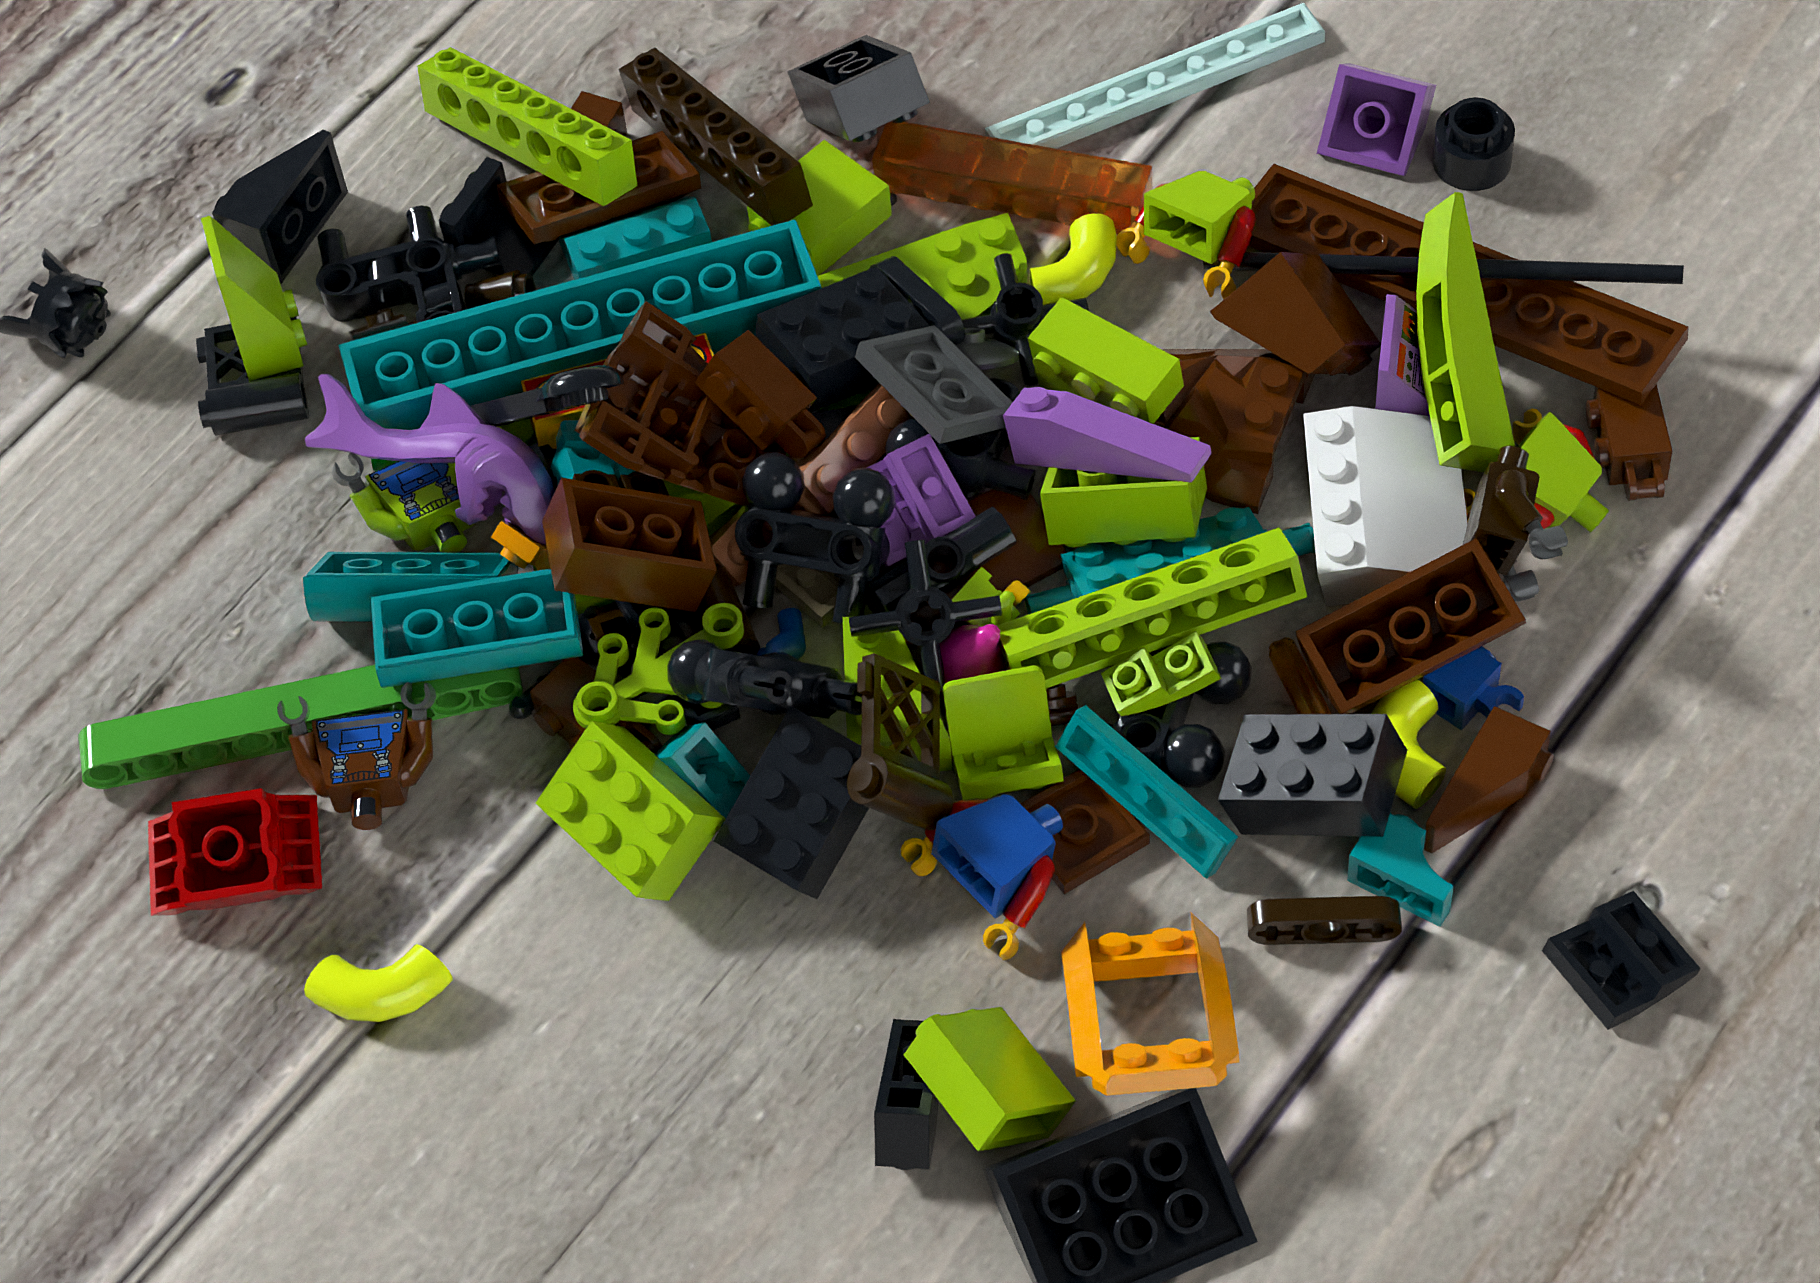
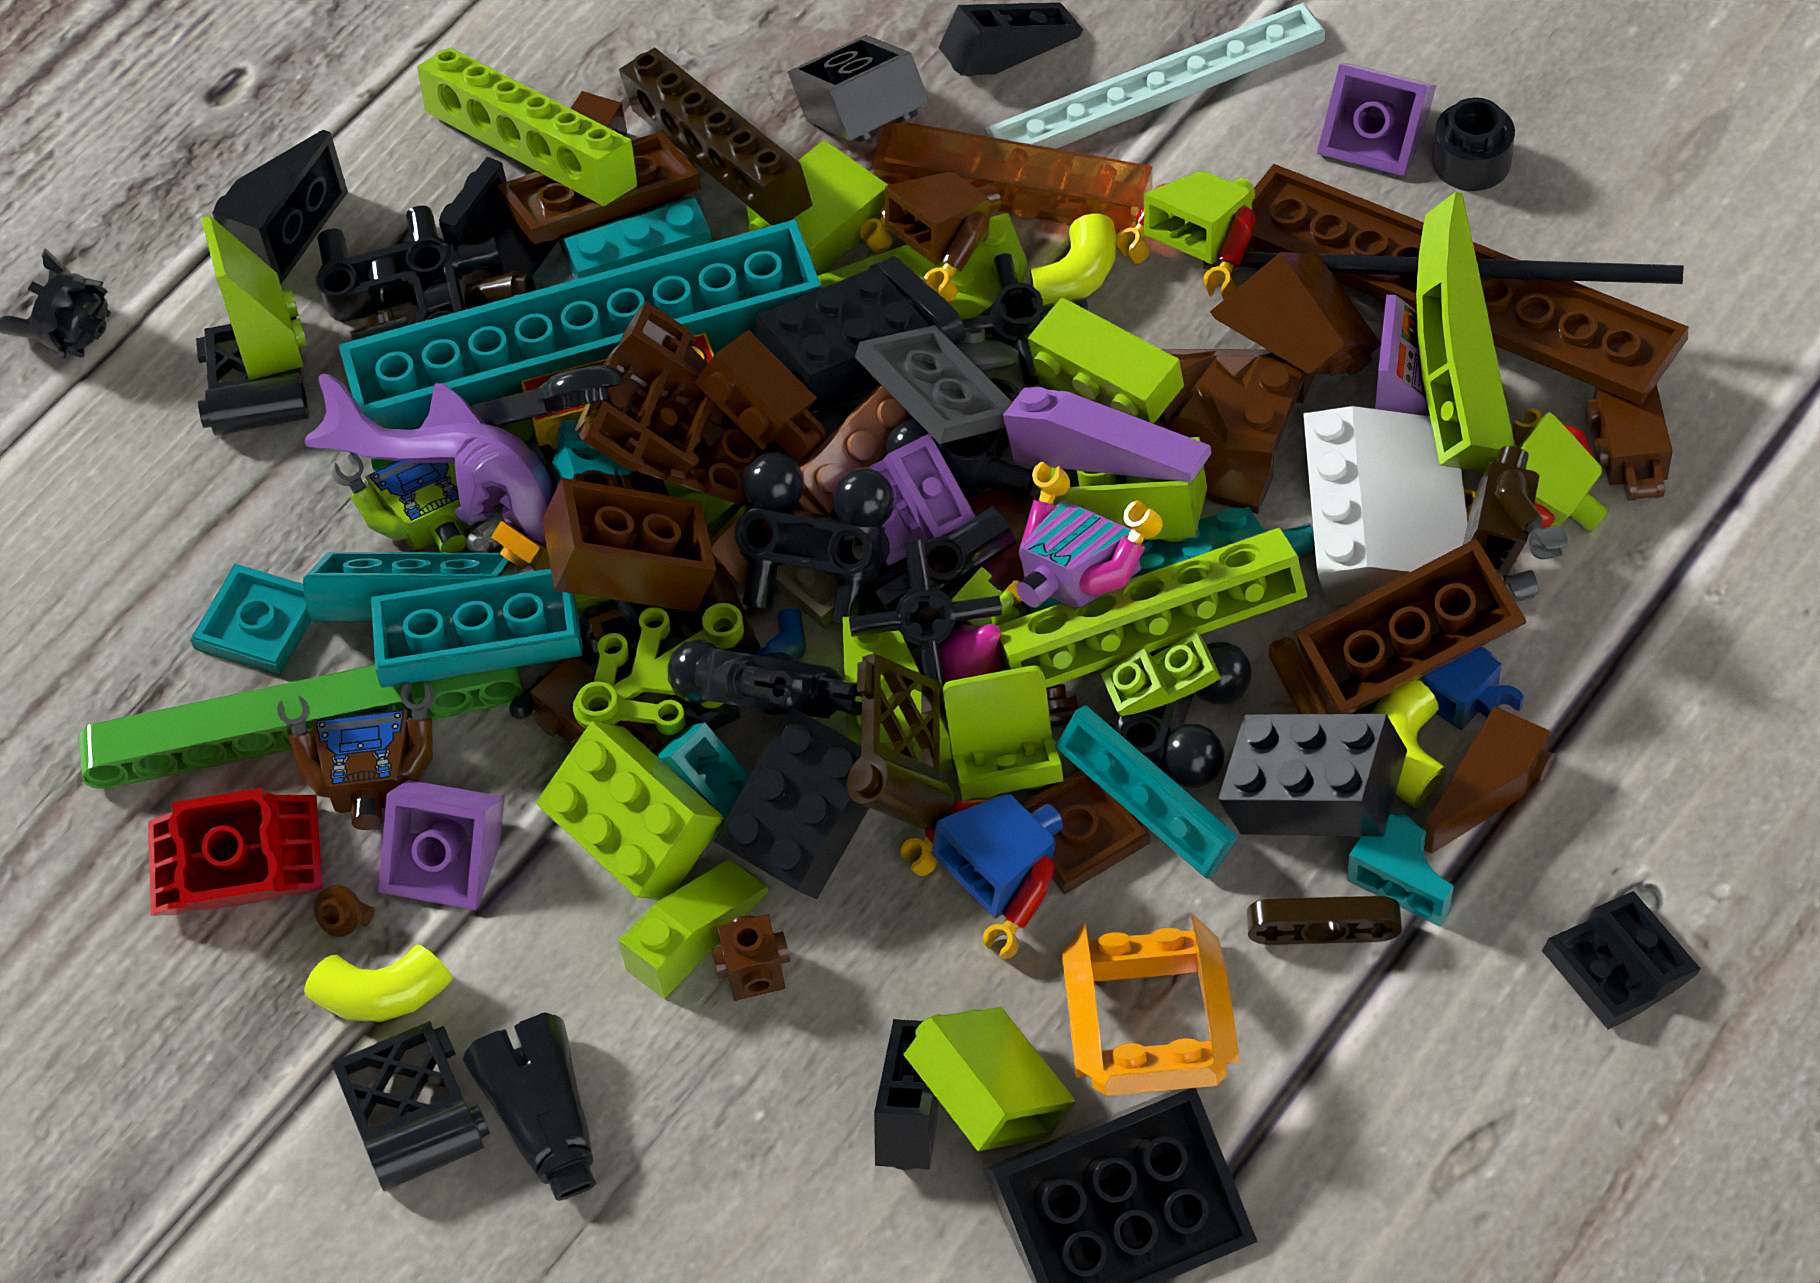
(254, 620): none -> teal tile
(341, 911): none -> reddish brown plate
(420, 1133): none -> black piece
(439, 843): none -> medium lavender slope
(482, 539): none -> white piece
(537, 1100): none -> black piece
(683, 926): none -> lime slope
(751, 956): none -> reddish brown brick
(939, 219): none -> reddish brown torso
(999, 36): none -> black slope
(1076, 552): none -> torso

